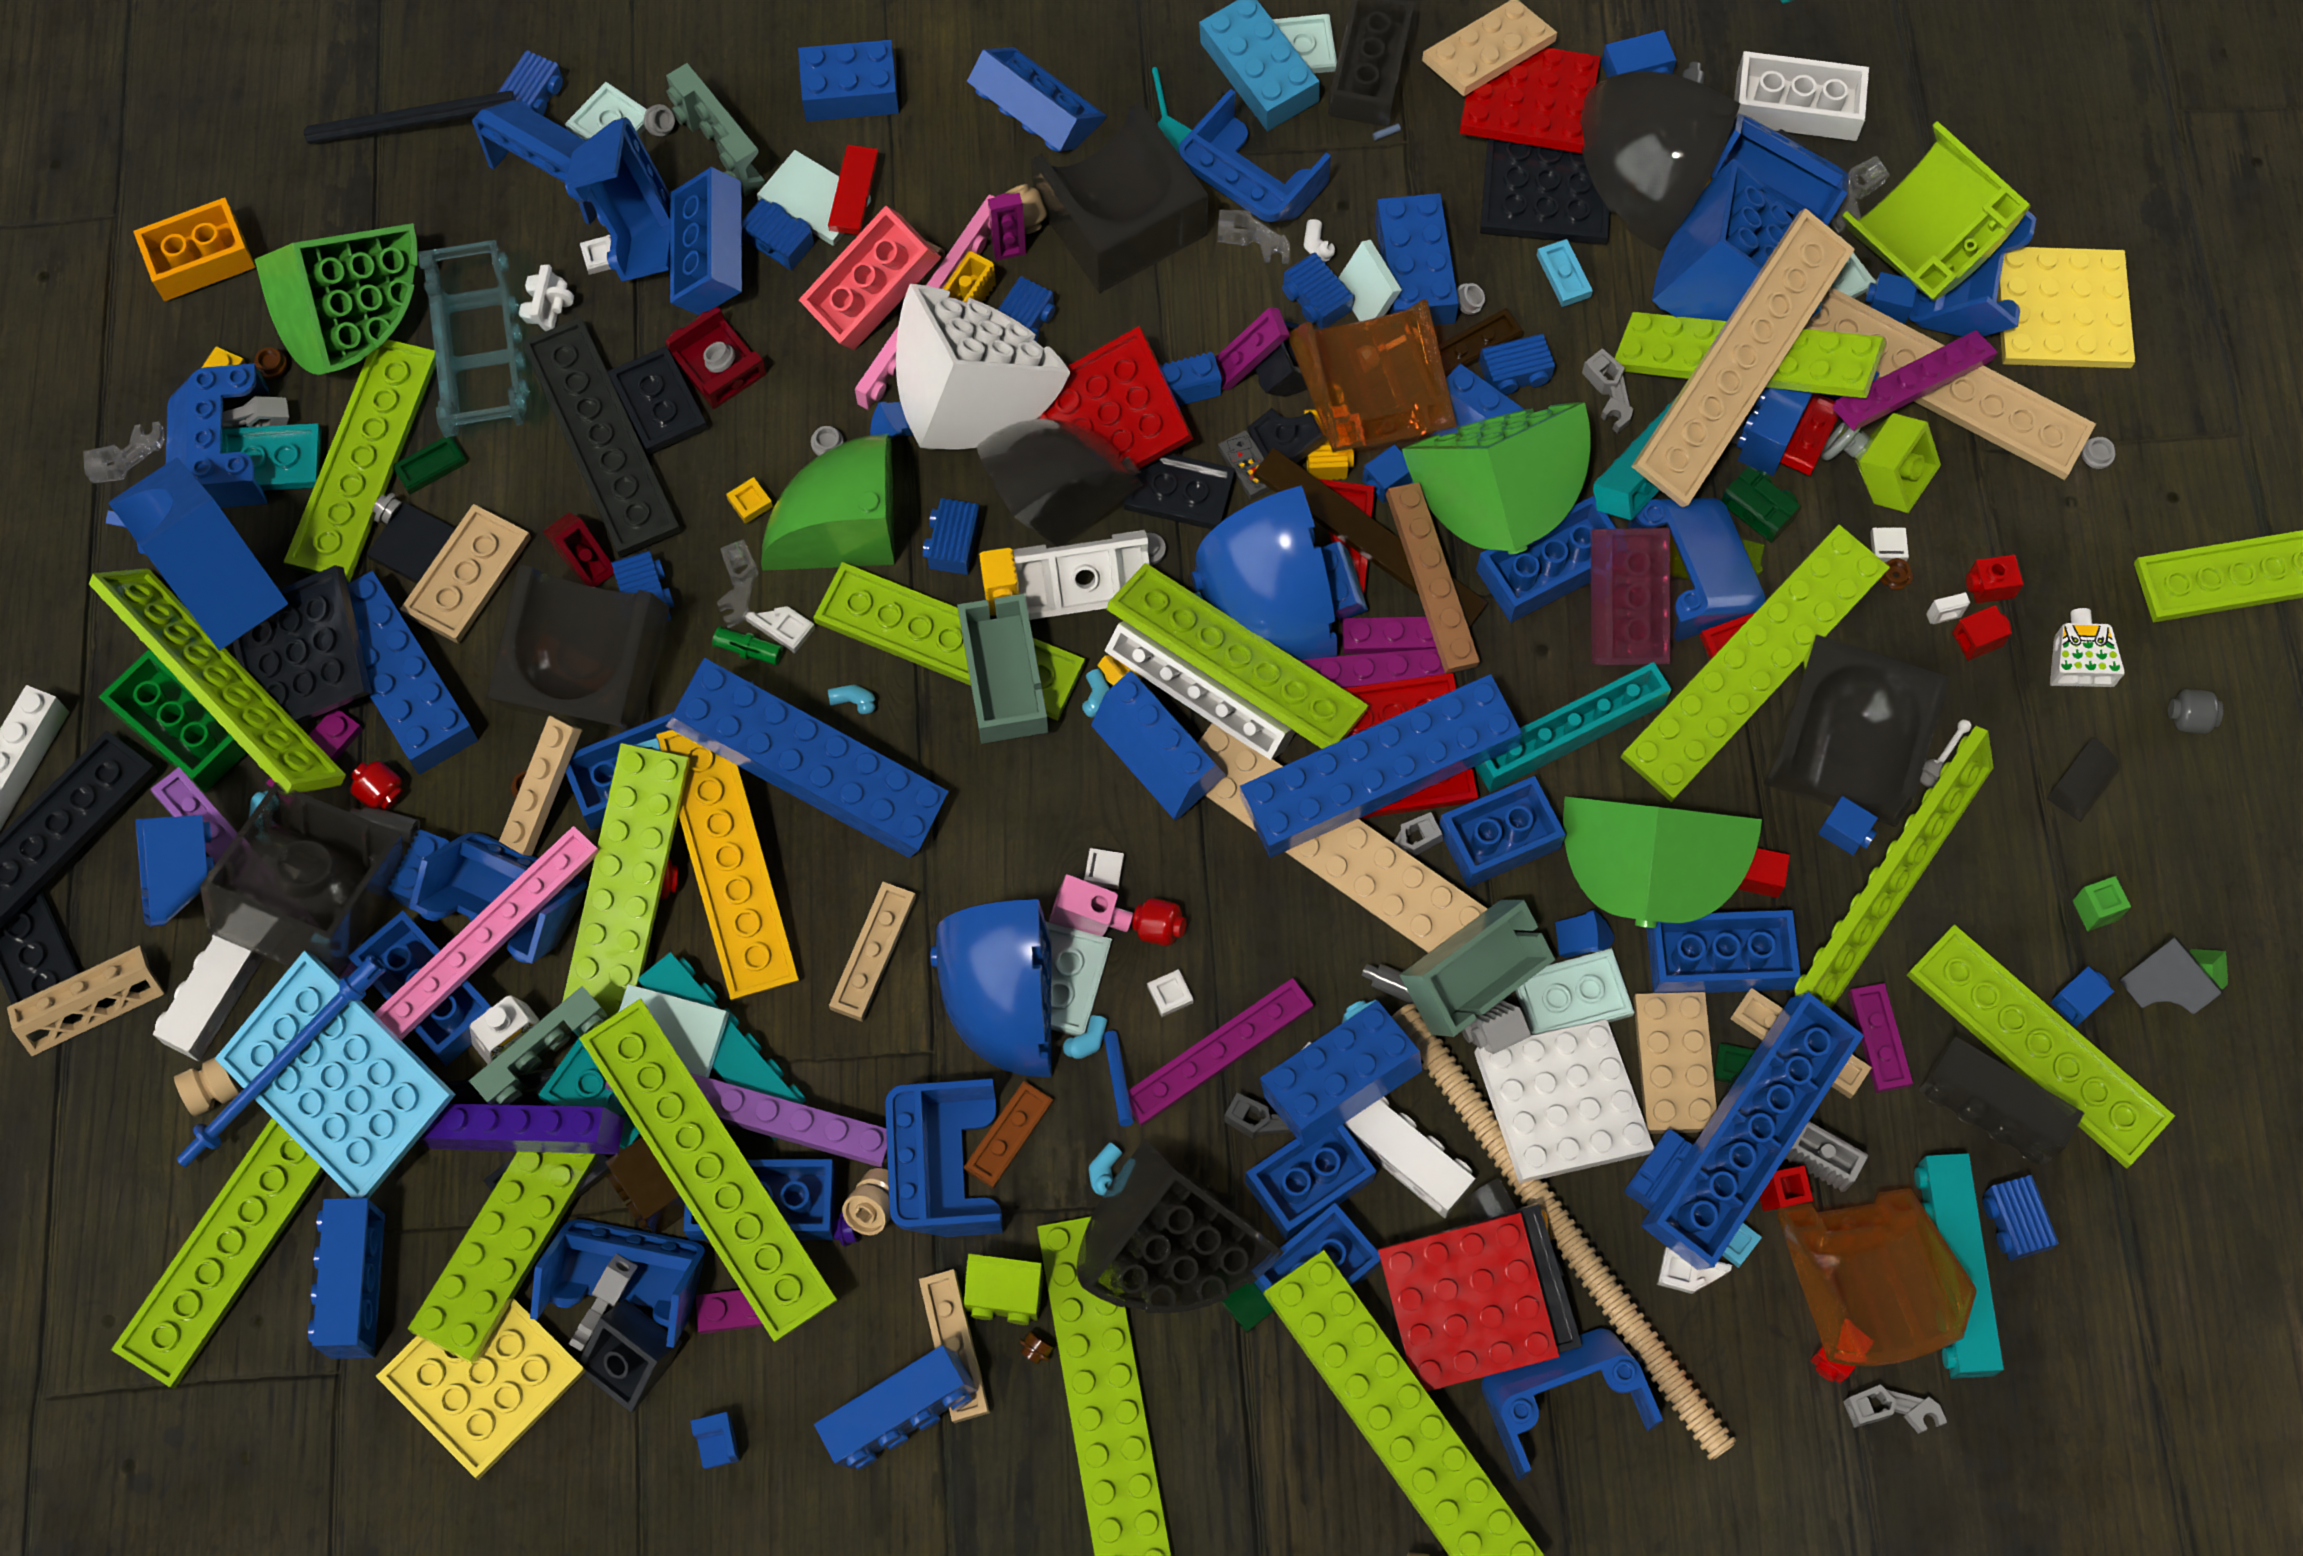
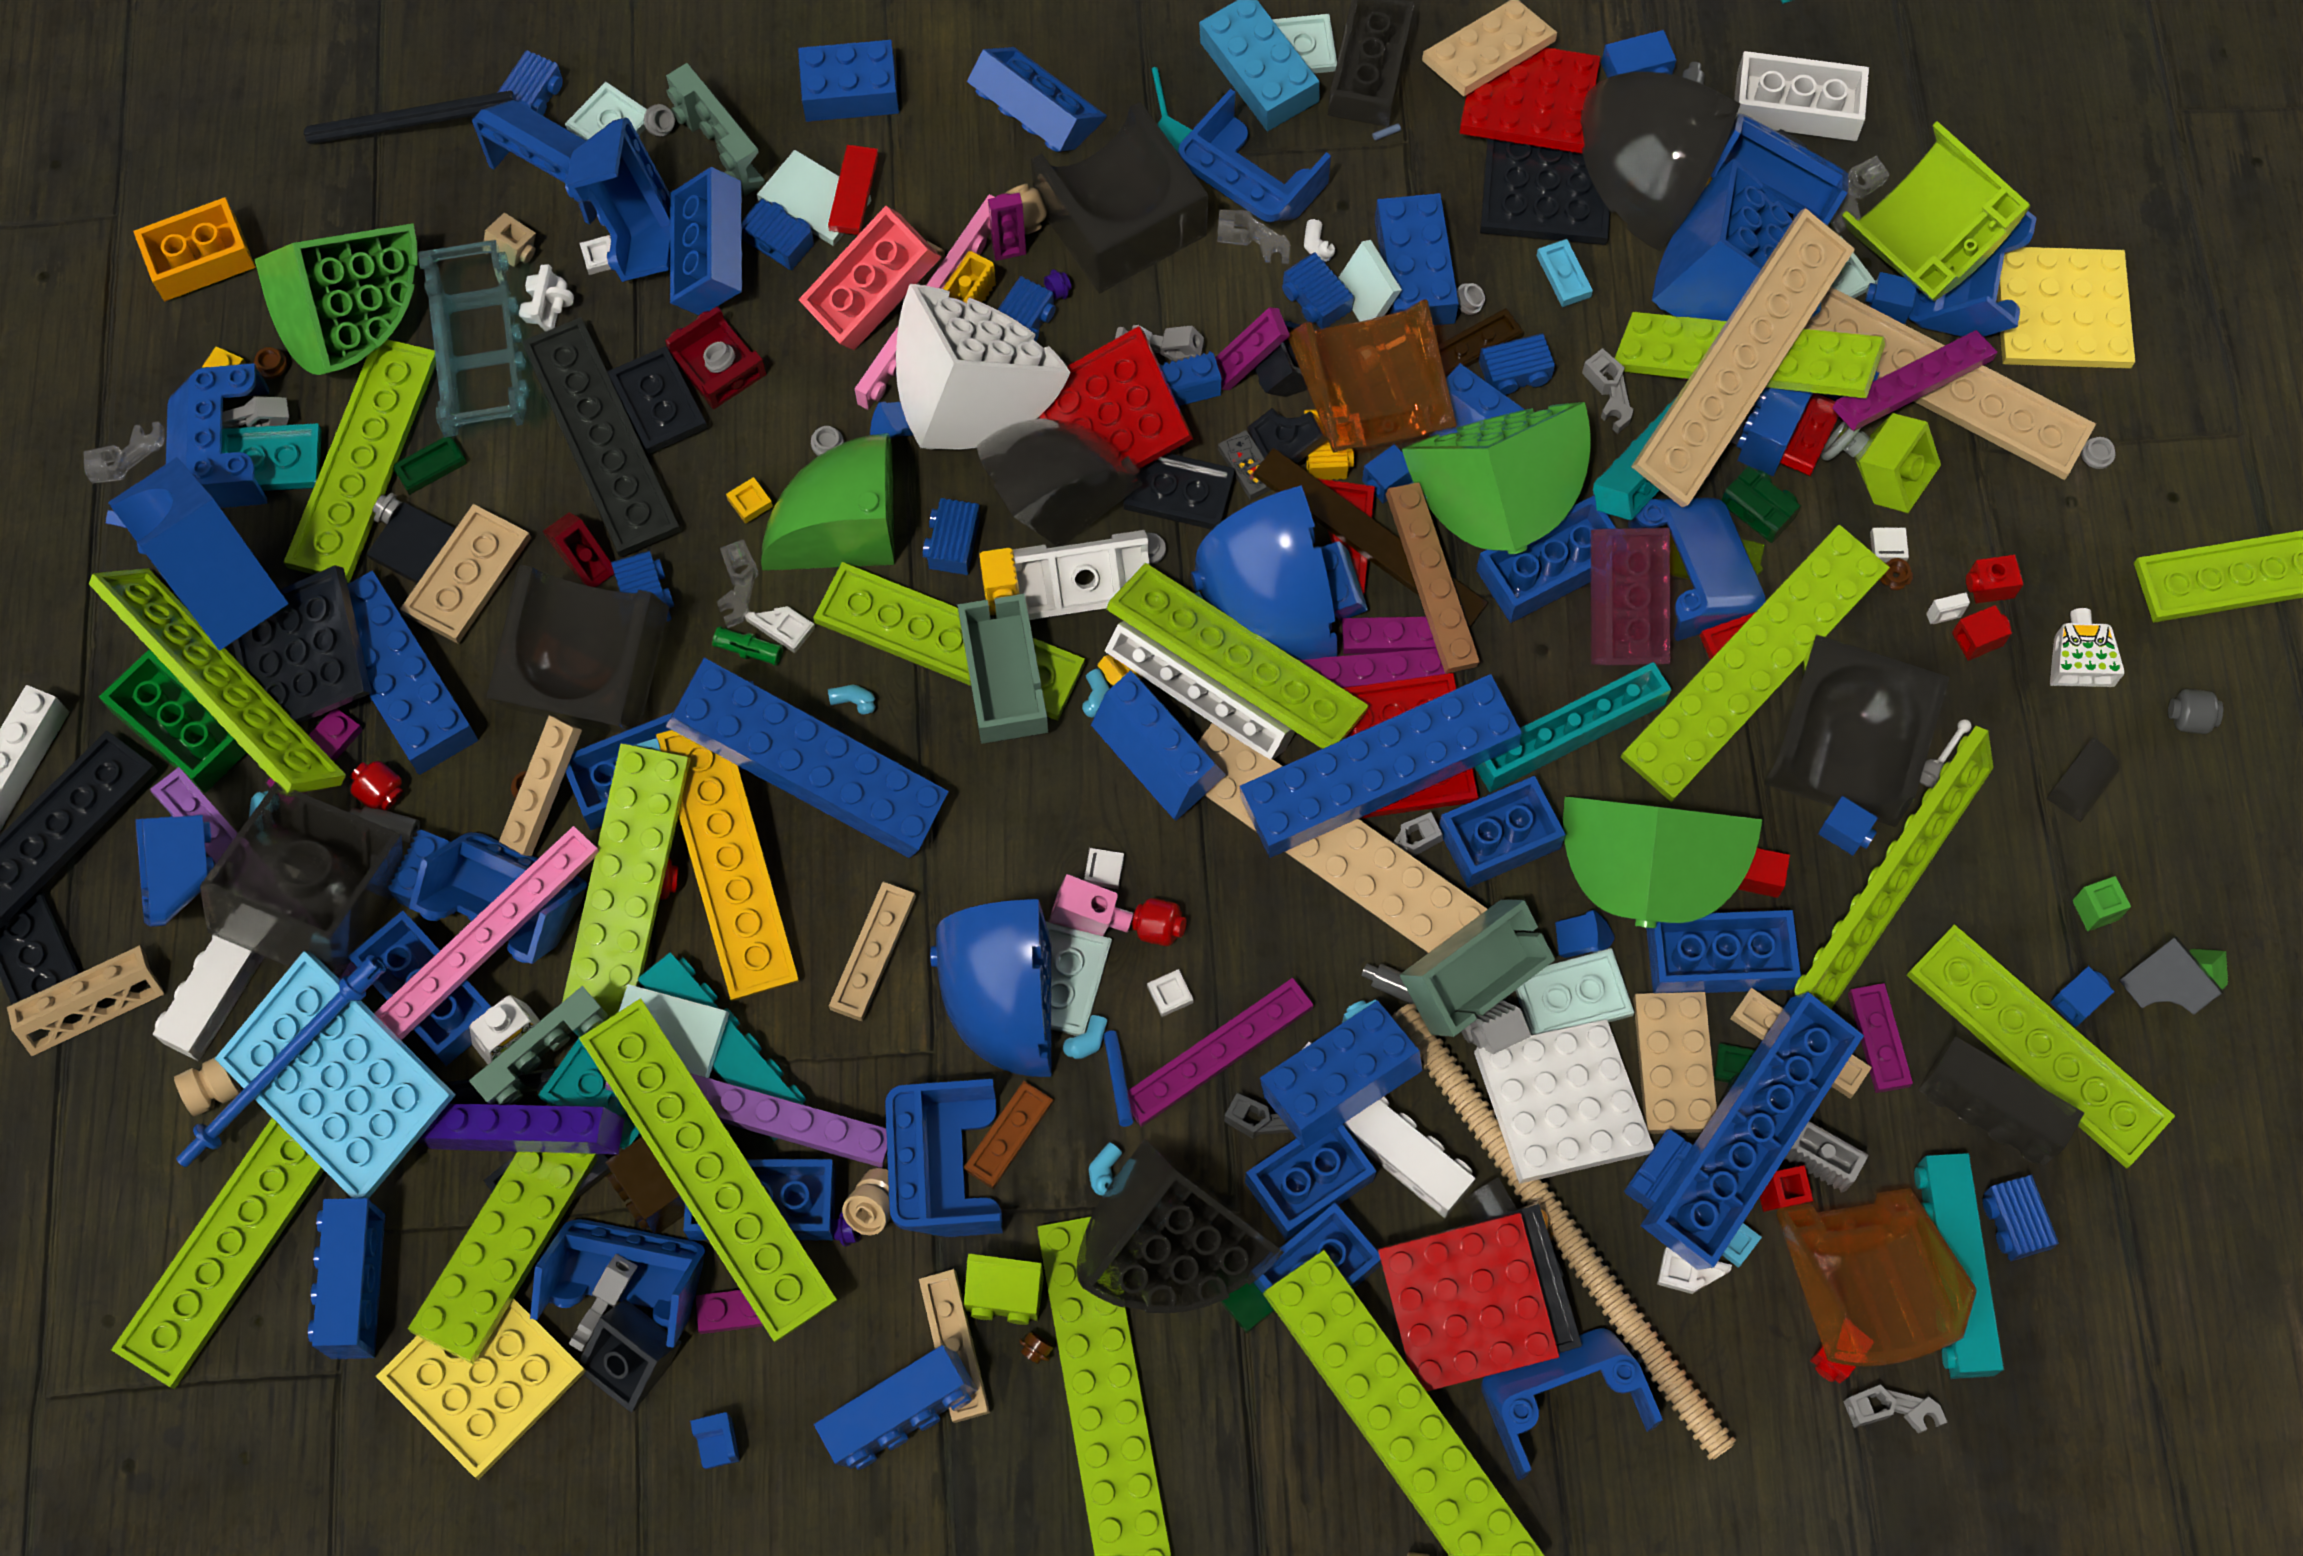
(512, 238): none -> tan brick
(1058, 284): none -> dark purple plate
(1175, 342): none -> light grey piece

